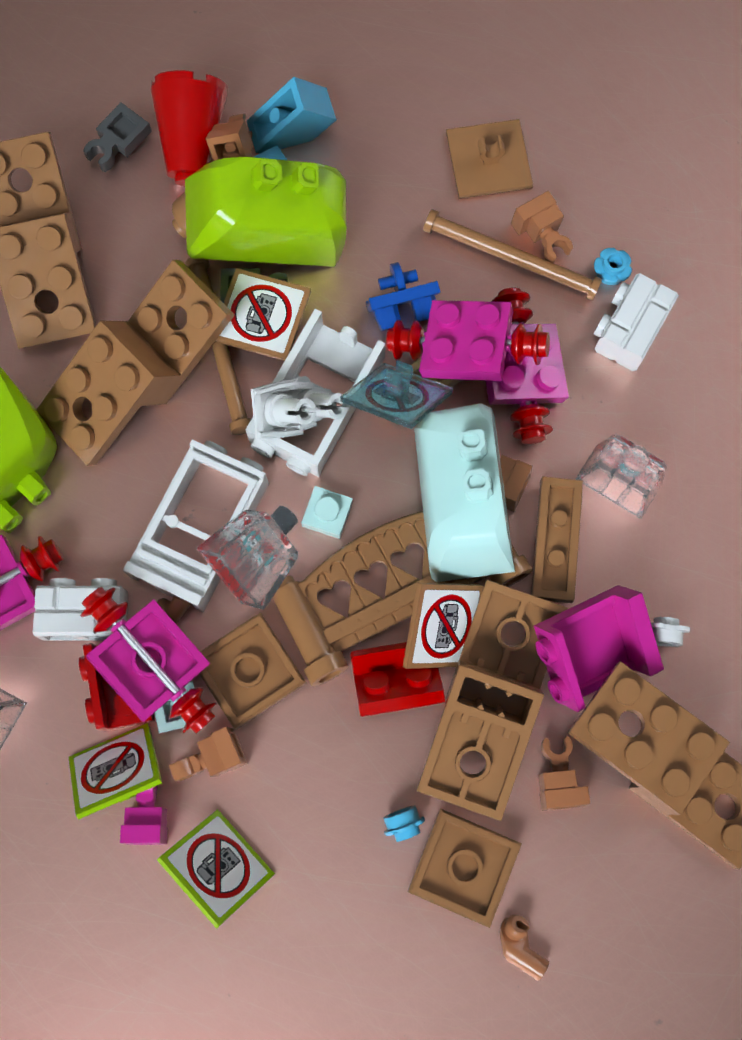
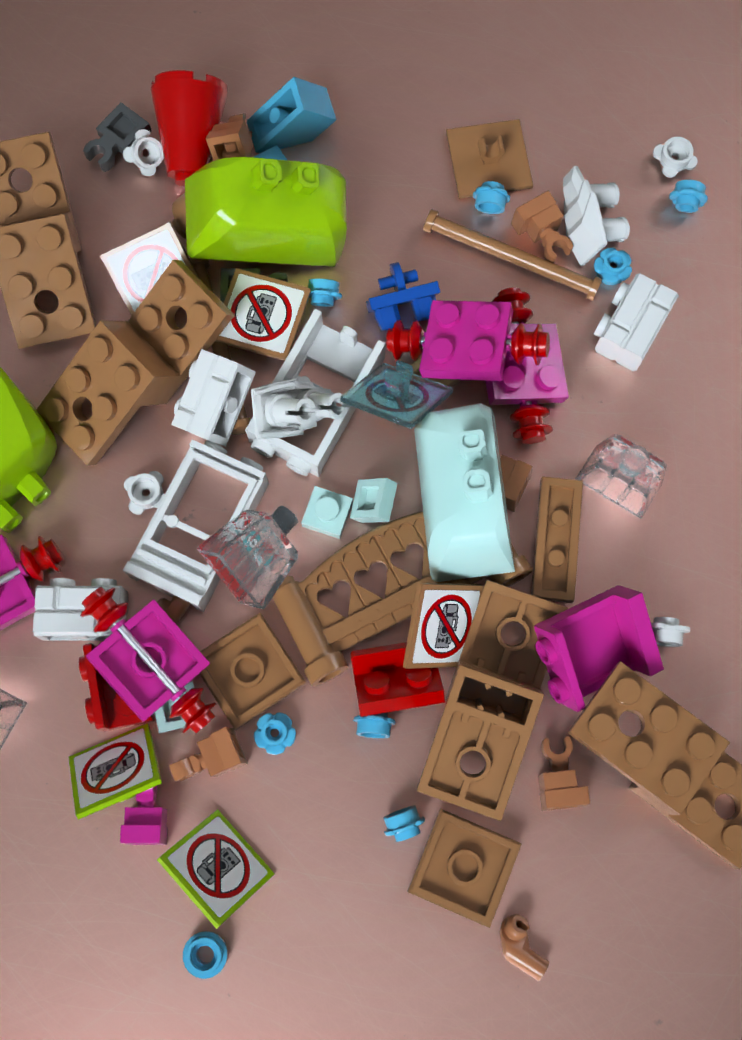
(134, 153): none -> white plate
(137, 484): none -> white plate
(142, 261): none -> piece
(192, 961): none -> medium azure plate
(213, 397): none -> white brick
(277, 744): none -> medium azure plate
(324, 292): none -> medium azure plate
(373, 500): none -> light aqua plate
(374, 726): none -> medium azure plate
(491, 198): none -> medium azure plate
(584, 219): none -> white connector
(677, 147): none -> white plate
(688, 195): none -> medium azure plate

